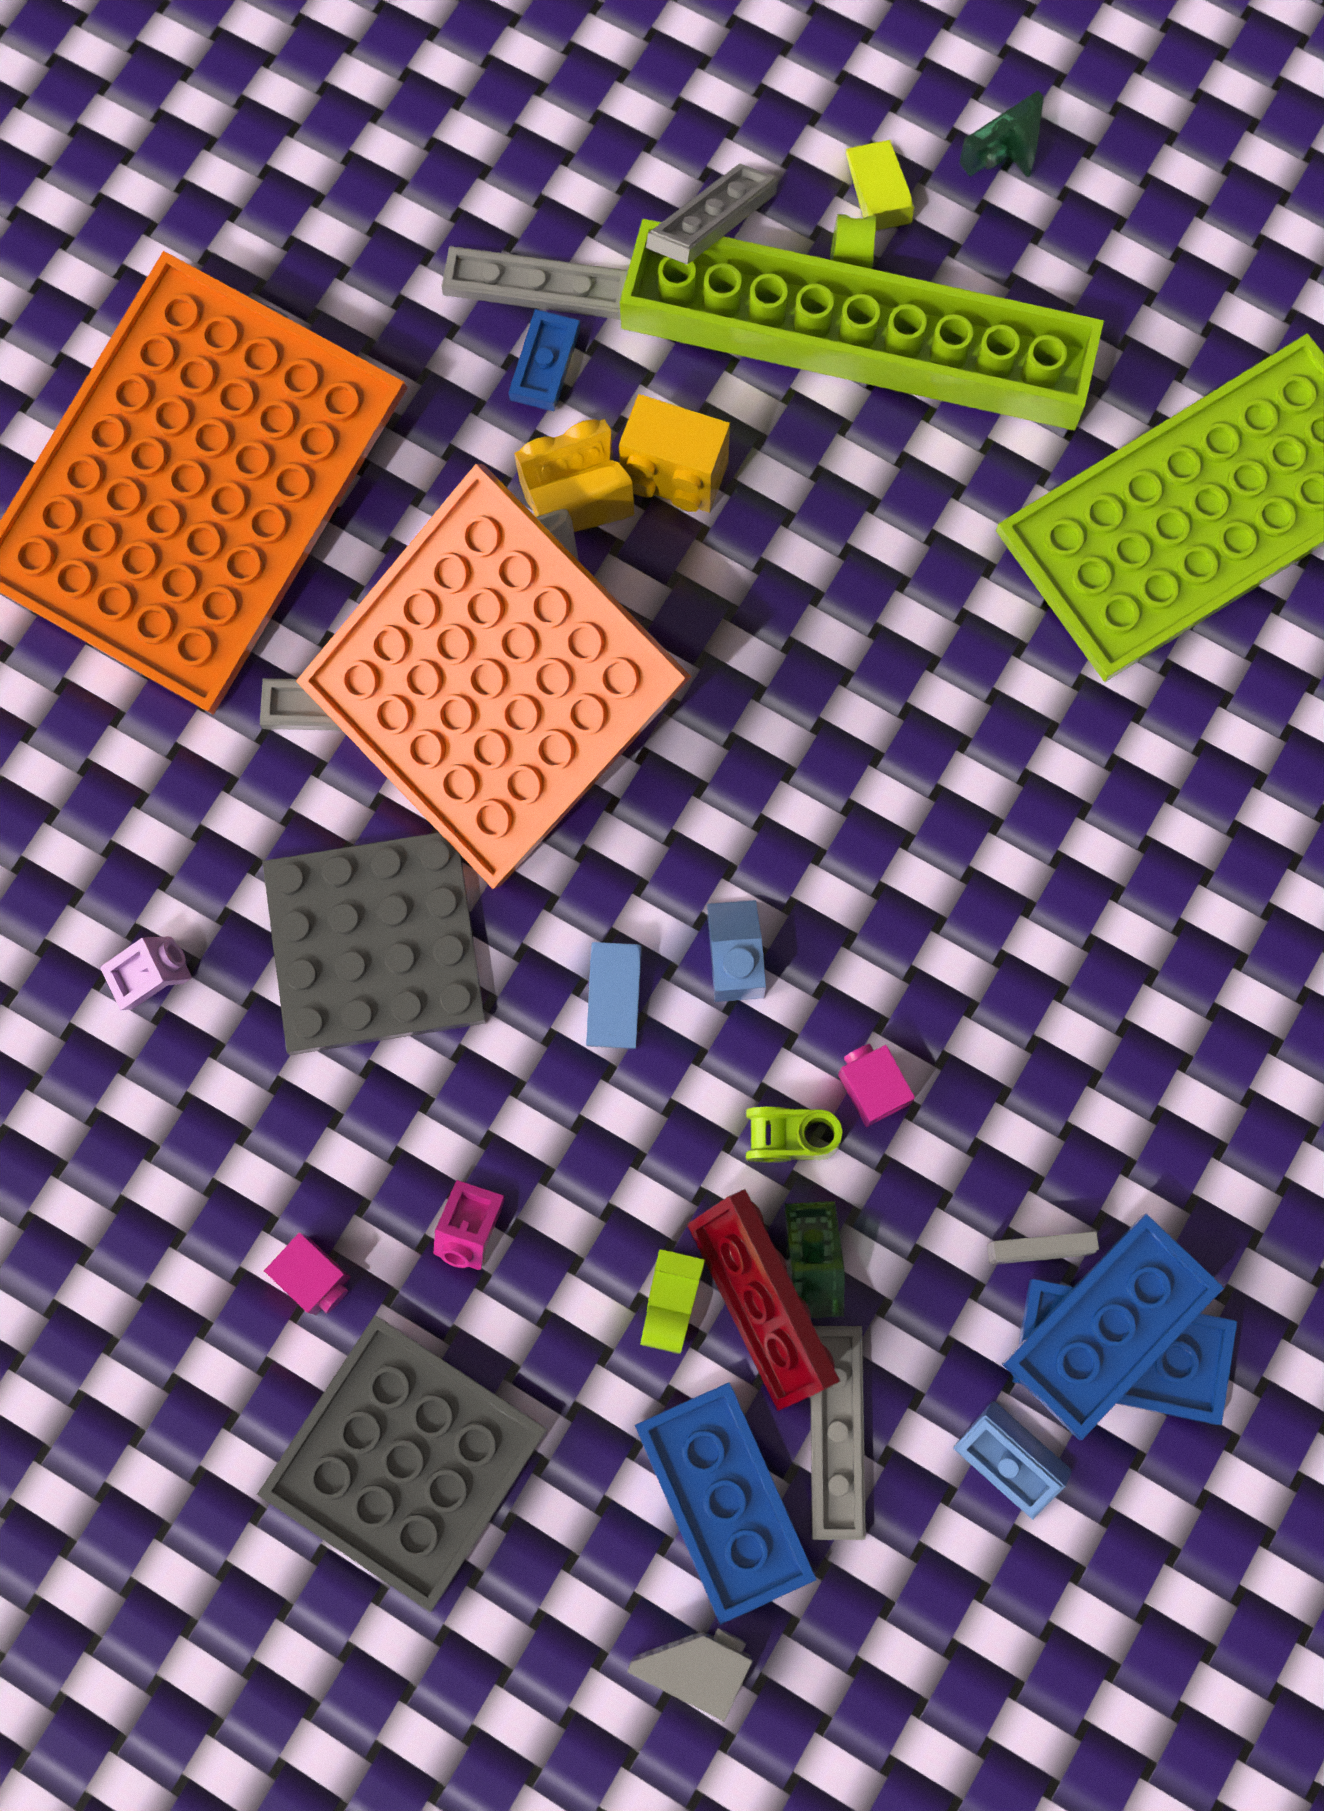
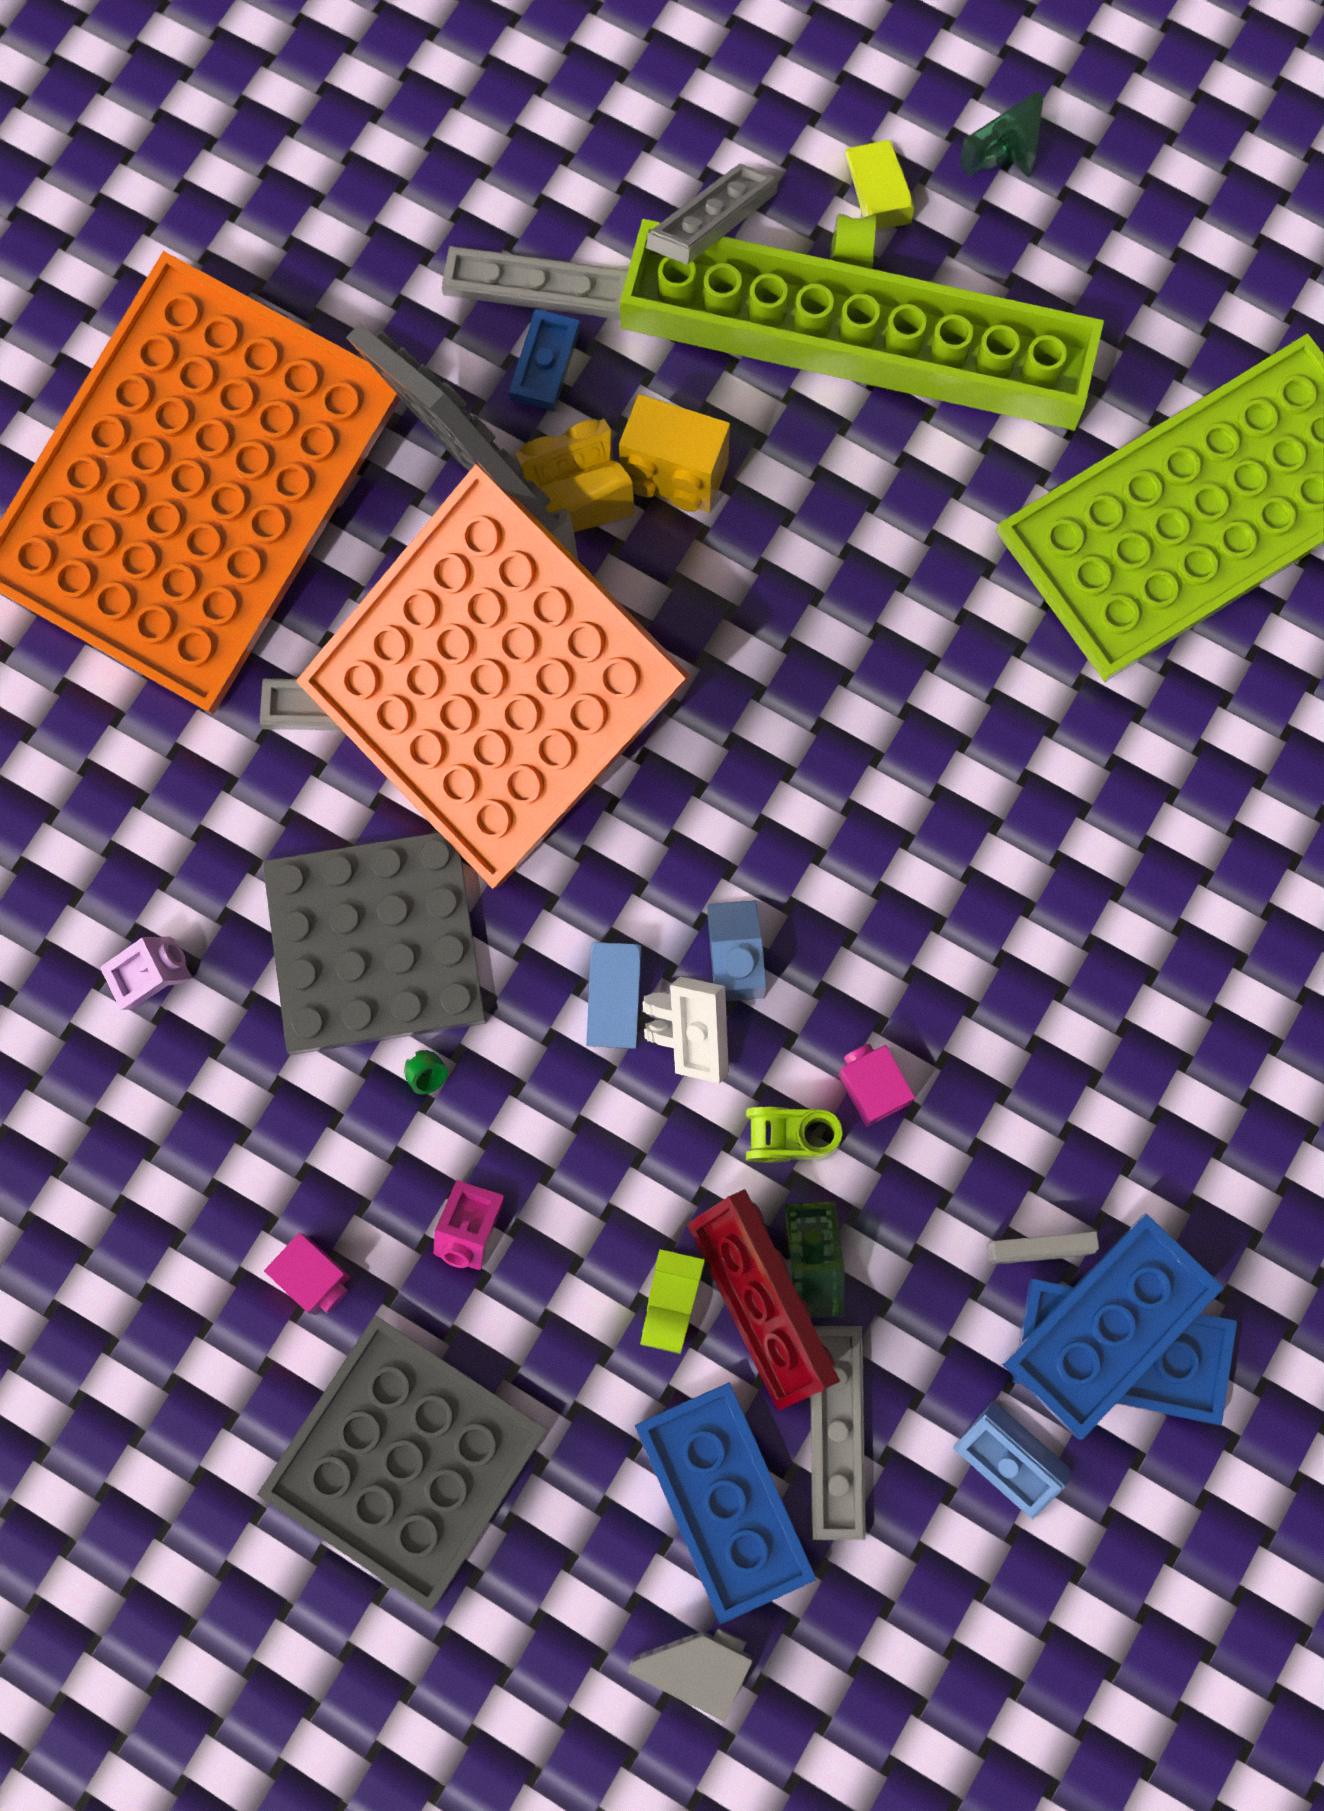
(431, 1080): none -> green hinge
(444, 415): none -> dark grey plate
(695, 1027): none -> white hinge

